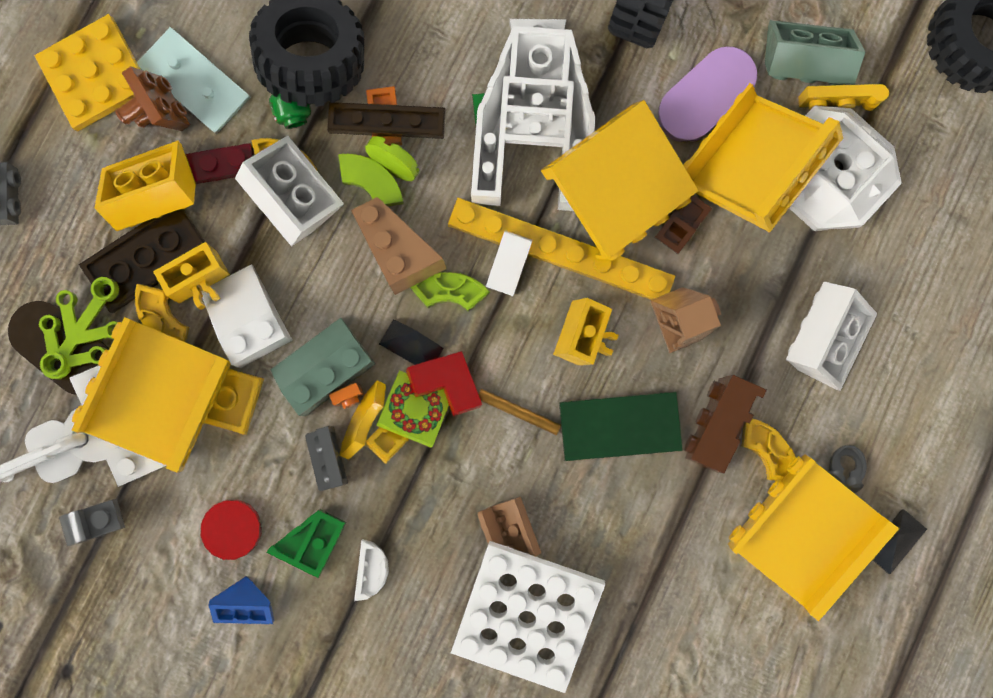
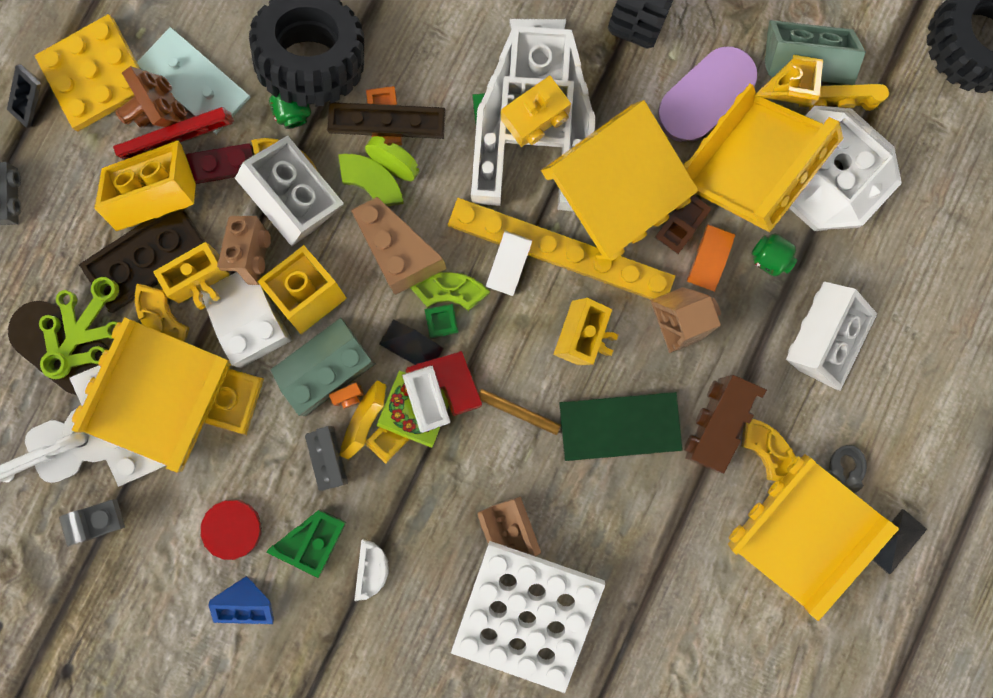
(24, 95): none -> black slope
(179, 131): none -> red tile
(244, 248): none -> medium nougat bracket
(302, 289): none -> yellow slope
(426, 398): none -> white tile
(441, 321): none -> green tile
(536, 112): none -> yellow brick
(711, 257): none -> orange slope
(774, 255): none -> green head
(795, 82): none -> yellow slope

